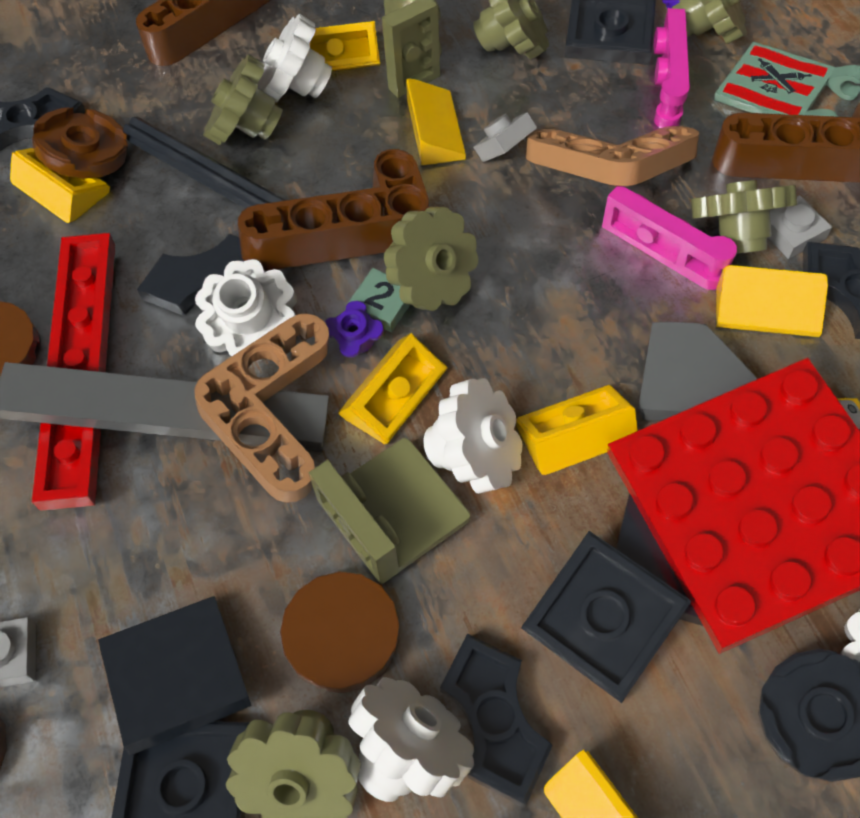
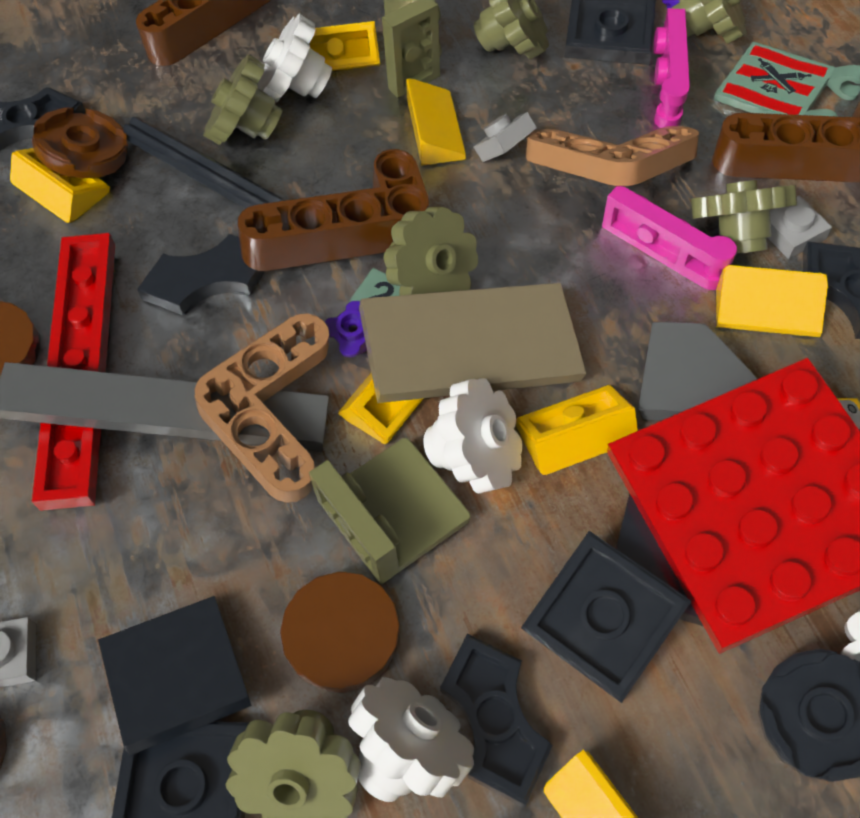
(243, 305): white plant -> none
(443, 338): none -> dark tan tile

